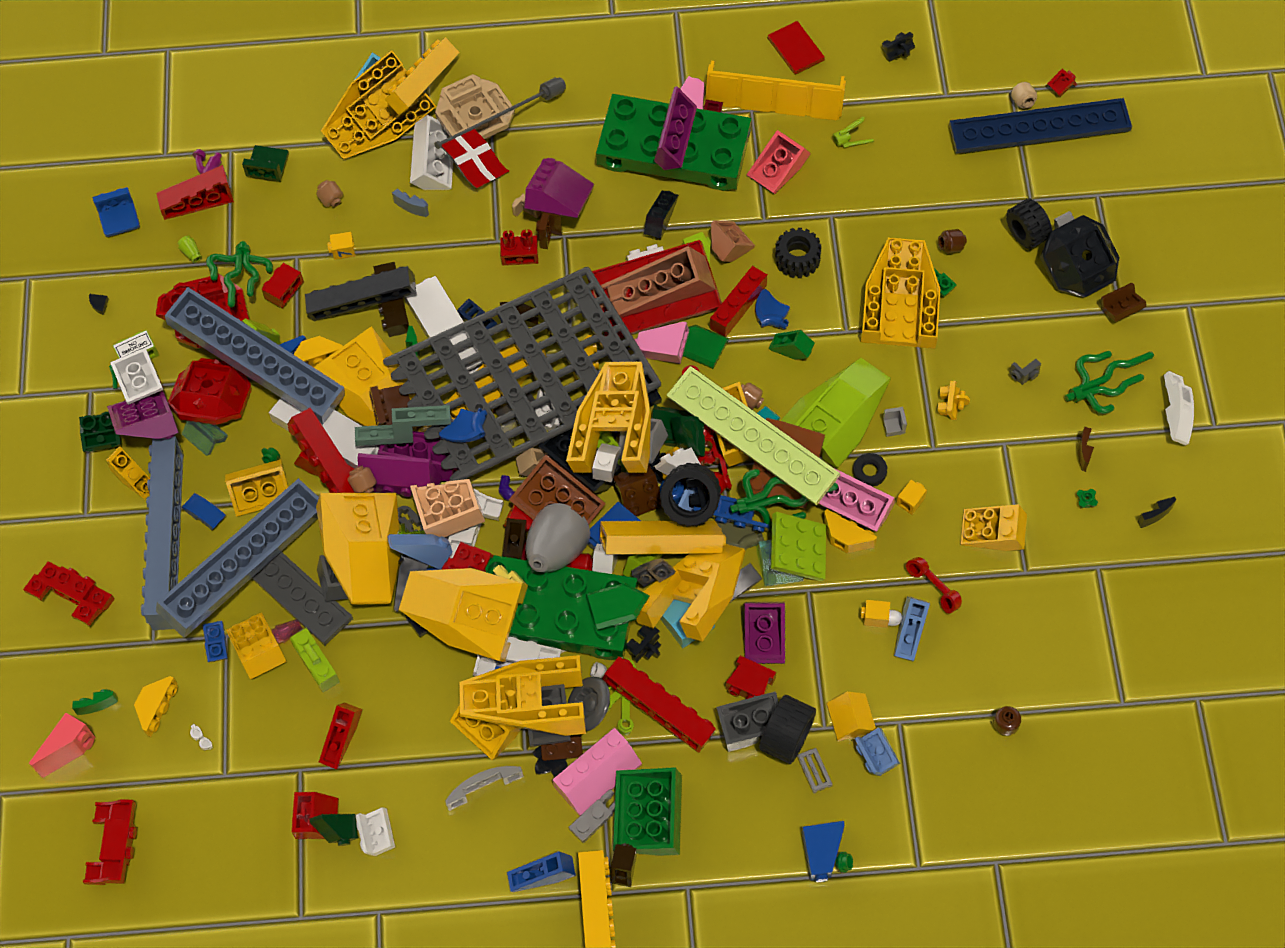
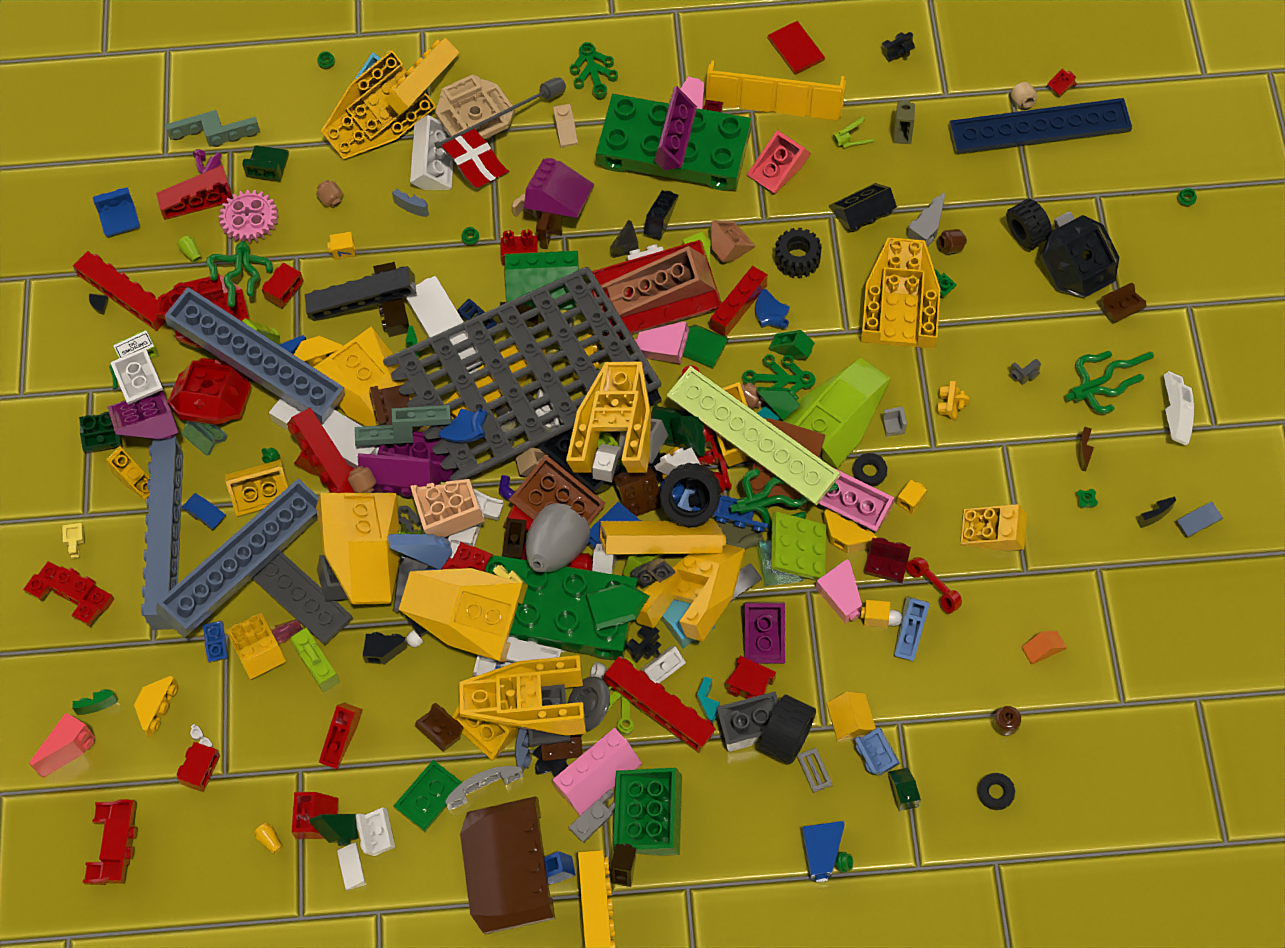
(73, 535): none -> light yellow plate
(119, 288): none -> red brick
(198, 766): none -> red brick
(211, 125): none -> sand green bracket
(248, 216): none -> bright pink gear
(266, 835): none -> yellow cone
(323, 56): none -> green plate
(351, 866): none -> white slope
(383, 648): none -> black slope
(413, 639): none -> white hinge
(427, 795): none -> green tile
(440, 727): none -> reddish brown bracket
(470, 231): none -> green plate
(506, 866): none -> reddish brown slope
(522, 754): none -> sand blue slope
(534, 270): none -> green slope
(565, 125): none -> tan slope
(593, 68): none -> green plant
(625, 241): none -> clear smoke slope
(664, 665): none -> white slope
(707, 705): none -> teal slope
(780, 400): none -> green slope
(781, 377): none -> green plant
(841, 591): none -> bright pink slope
(864, 206): none -> black slope
(887, 560): none -> dark red bracket
(904, 114): none -> olive torso
(904, 789): none -> dark green slope
(928, 222): none -> light grey slope
(999, 779): none -> black tyre
(1043, 646): none -> orange slope
(1190, 193): none -> green plate
(1200, 519): none -> sand blue slope

